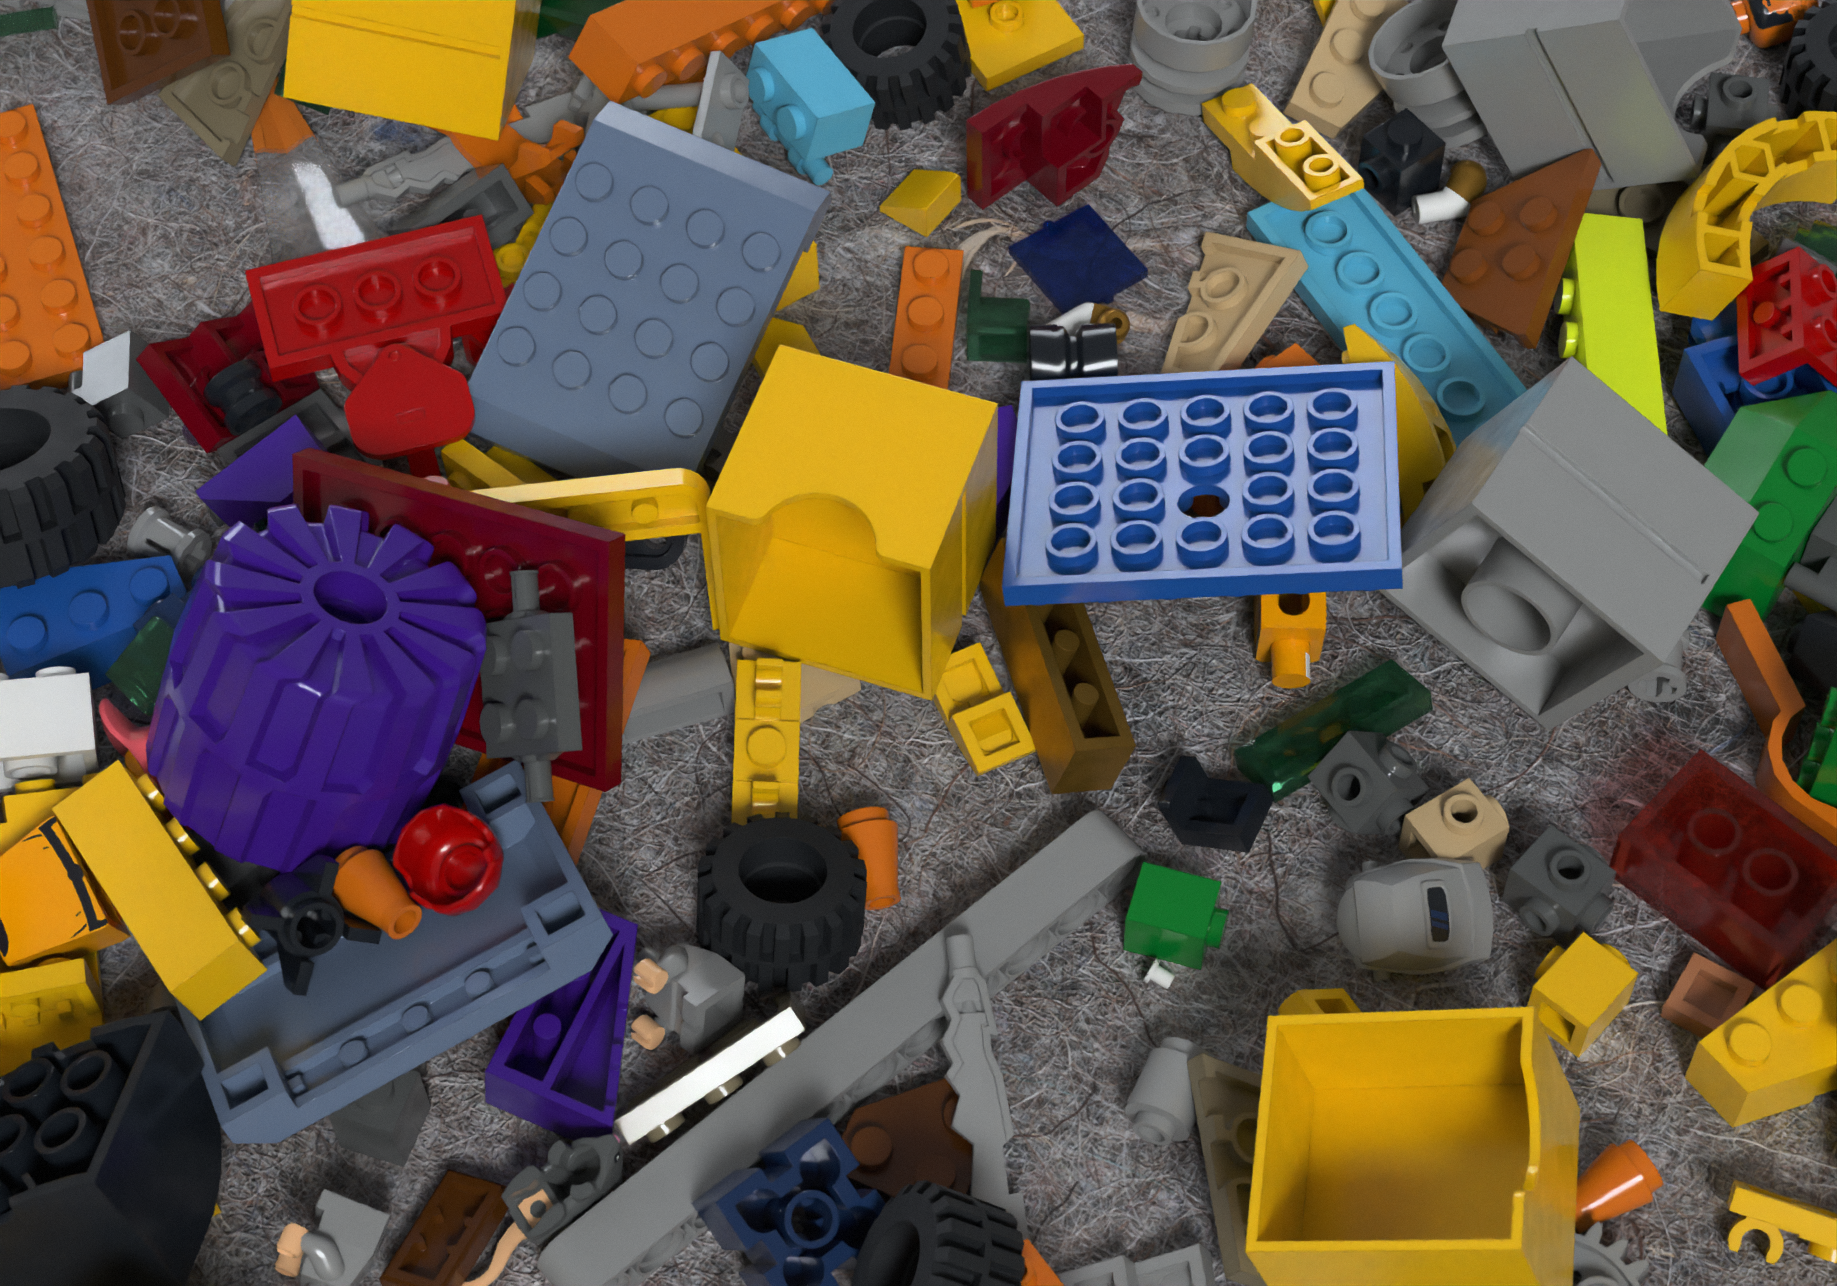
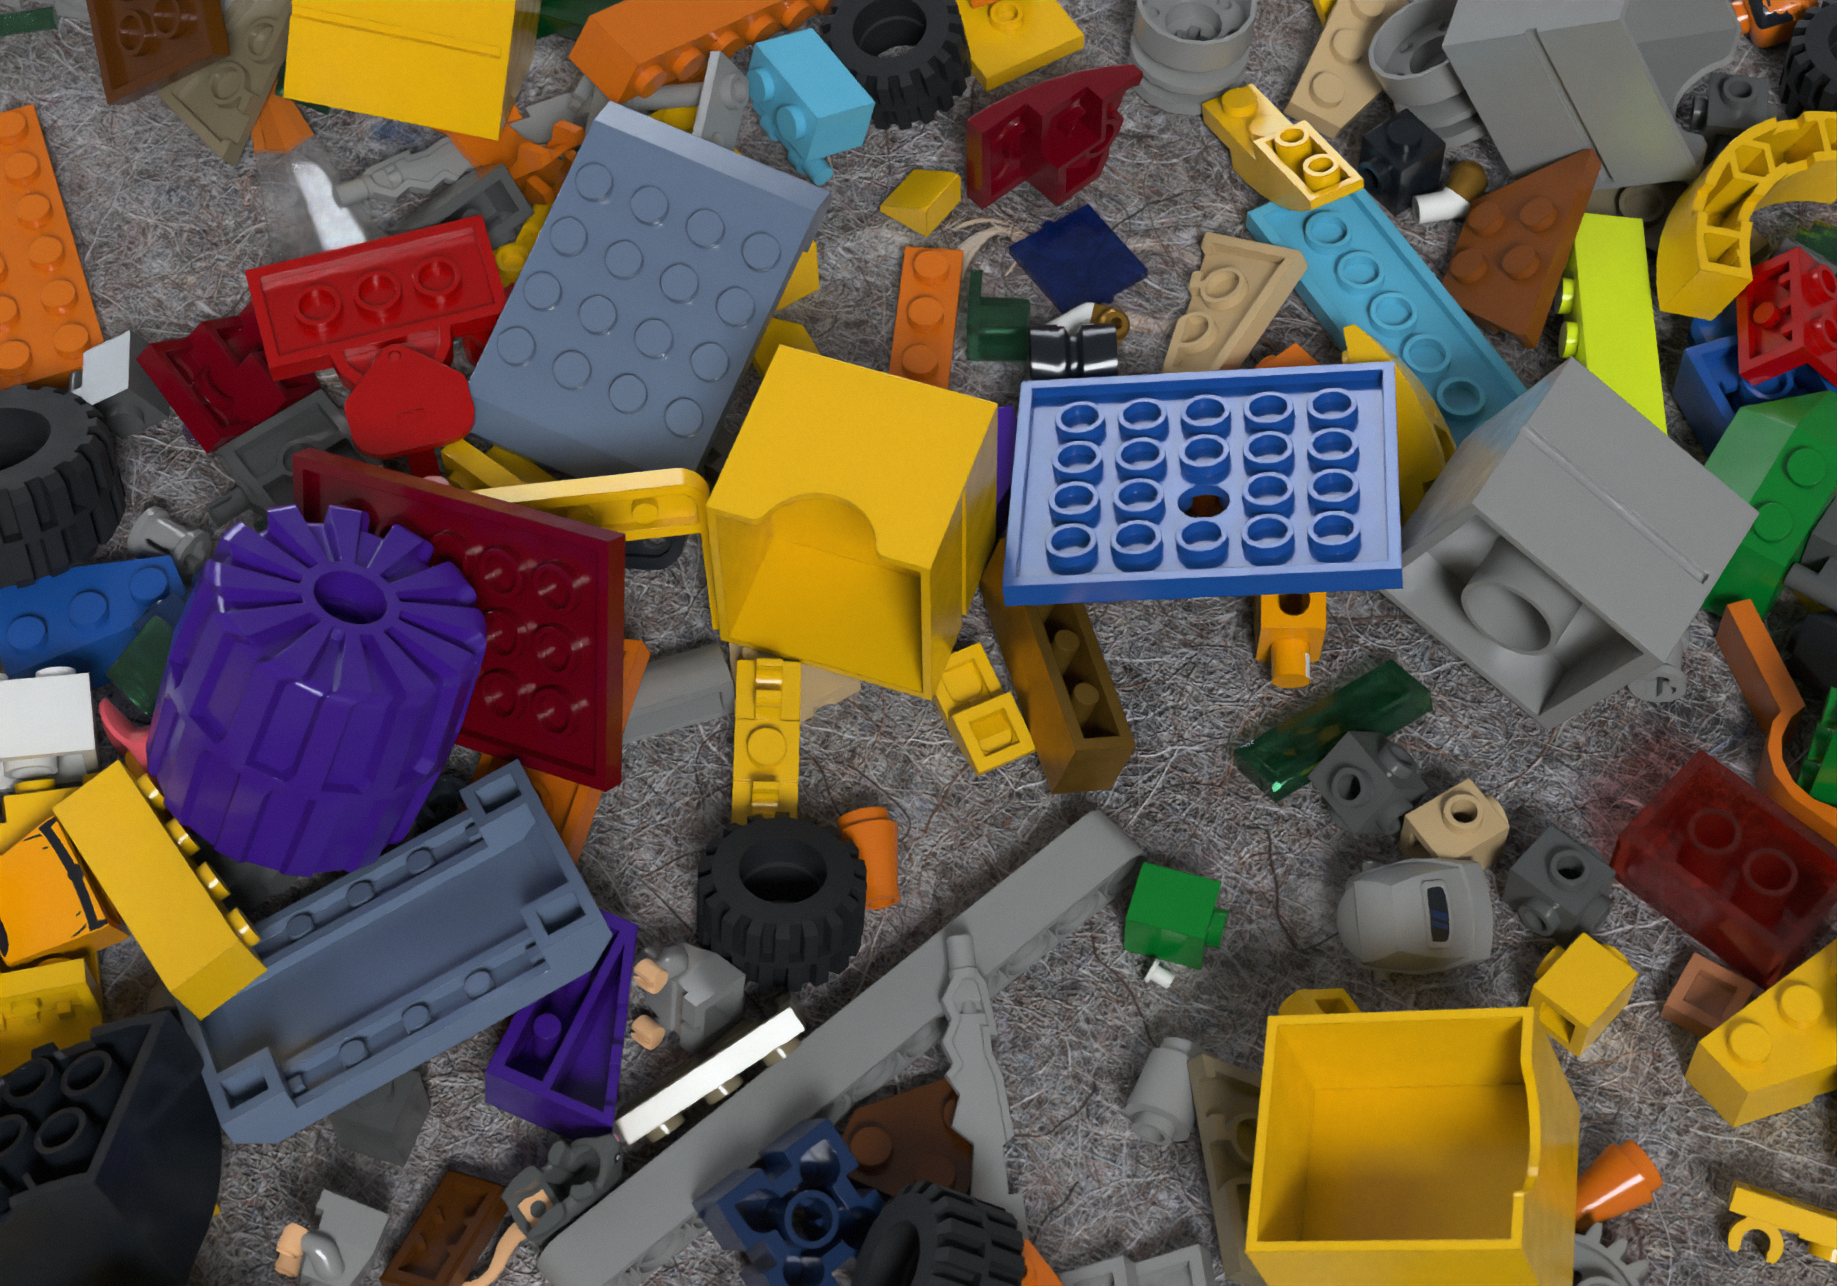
(242, 396): black wheel -> none
(259, 476): dark purple slope -> none
(305, 919): black brick -> none
(374, 892): orange cone -> none
(449, 859): red hair -> none
(530, 687): dark grey plate -> none
(1212, 809): black bracket -> none

